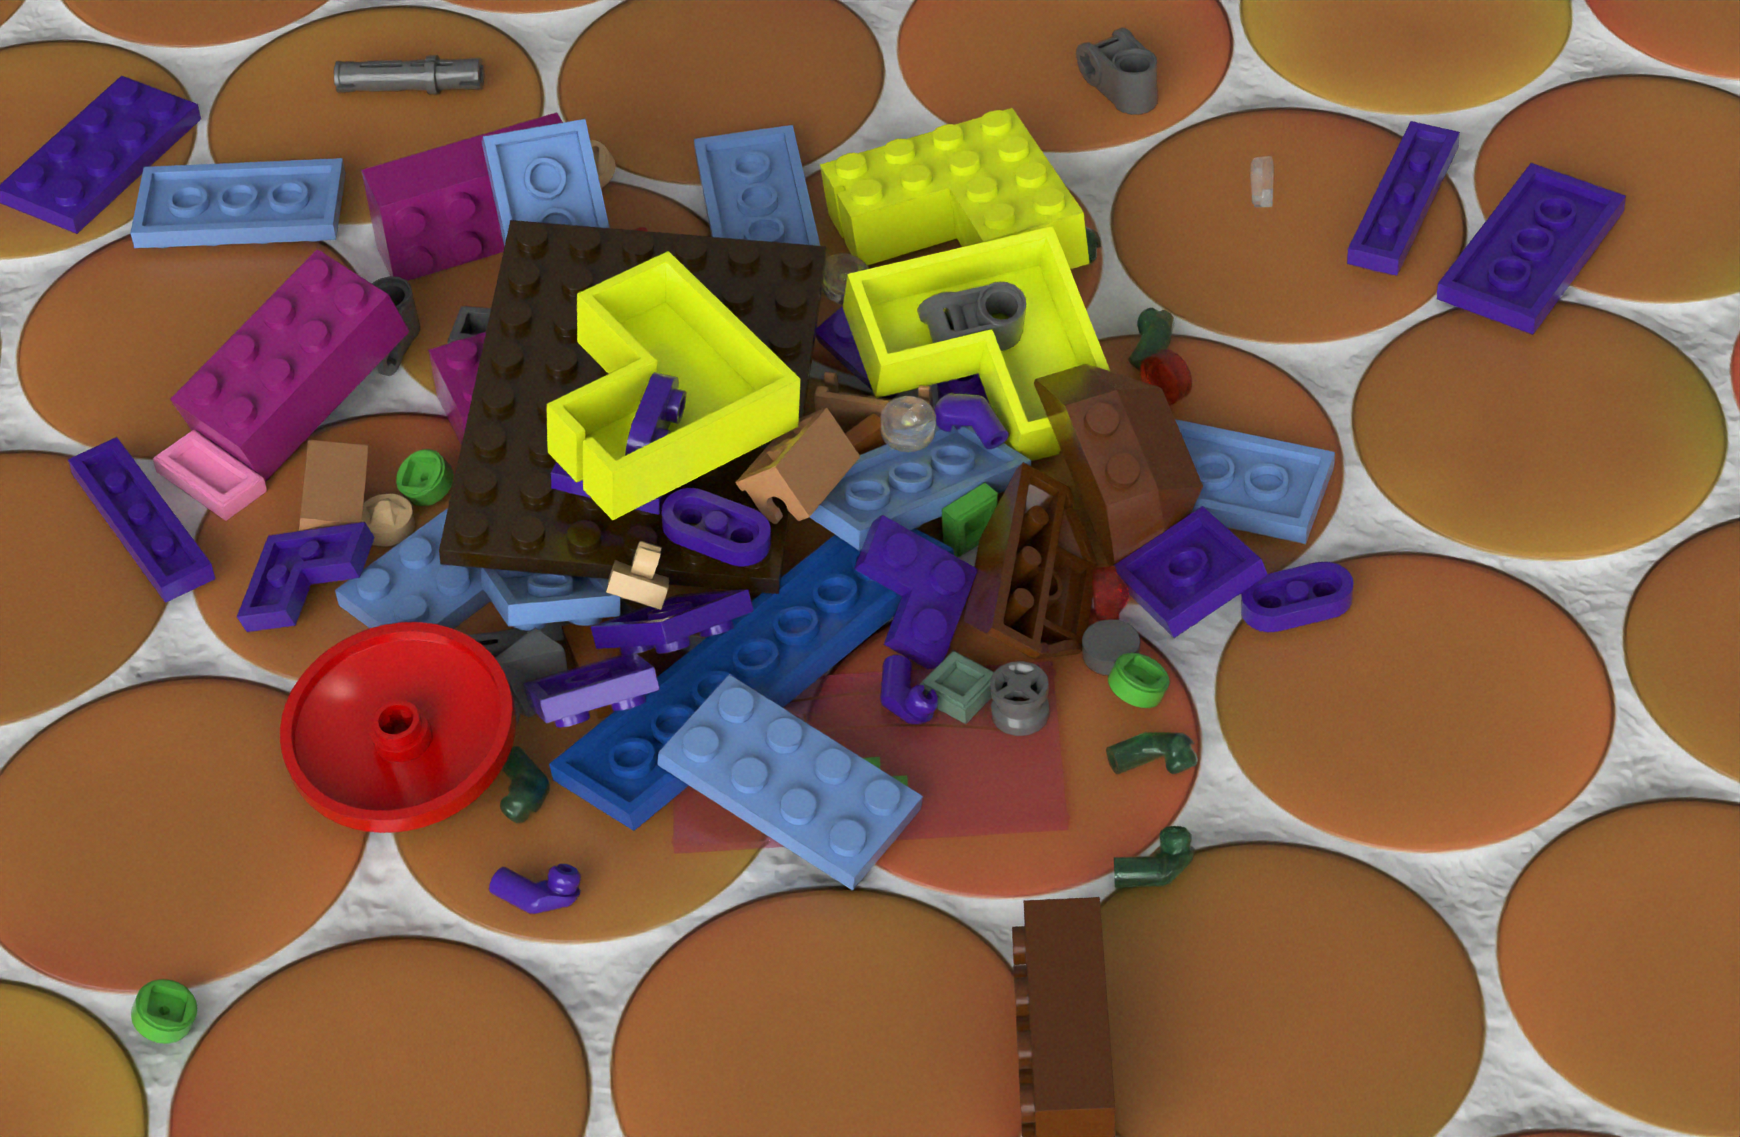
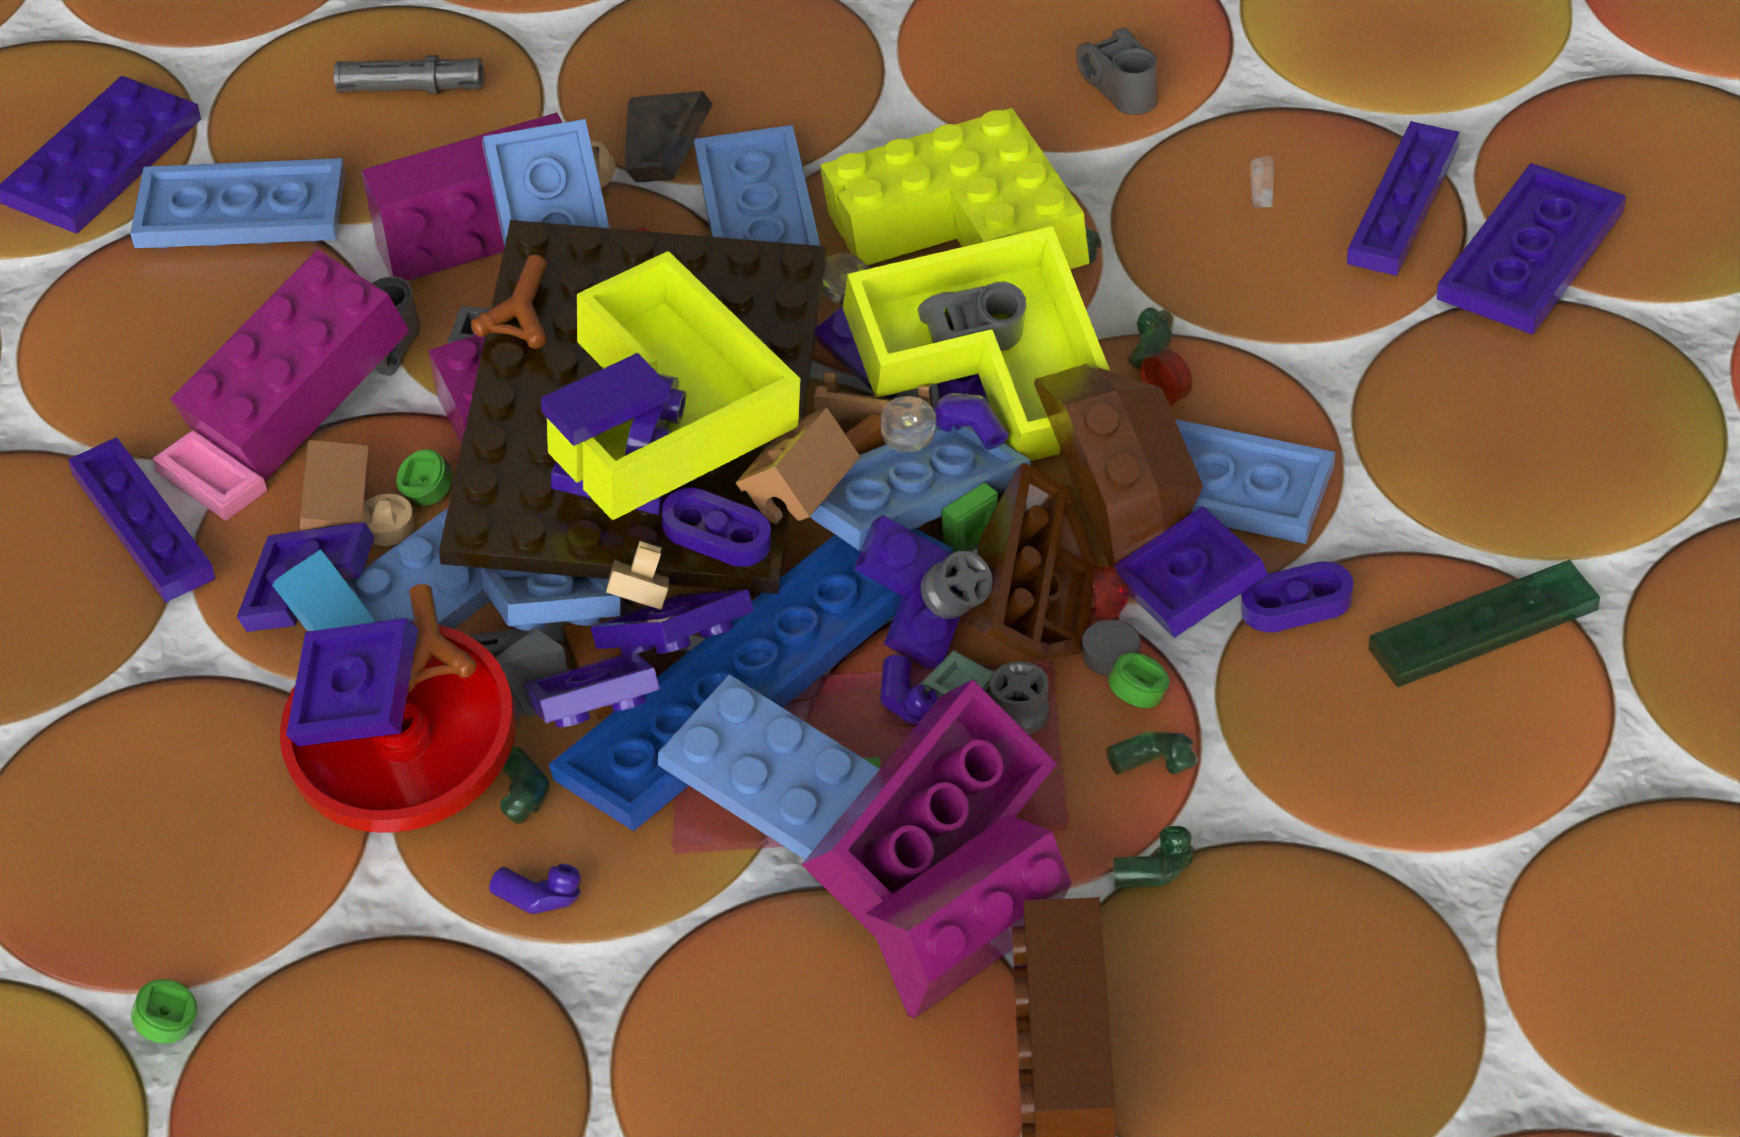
(321, 595): none -> dark azure tile
(352, 682): none -> dark purple plate
(431, 642): none -> dark orange piece
(517, 306): none -> dark orange piece
(605, 399): none -> dark purple tile
(662, 133): none -> clear smoke wing
(932, 796): none -> magenta brick
(959, 570): none -> dark grey wheel
(964, 910): none -> magenta slope
(1483, 623): none -> clear green tile

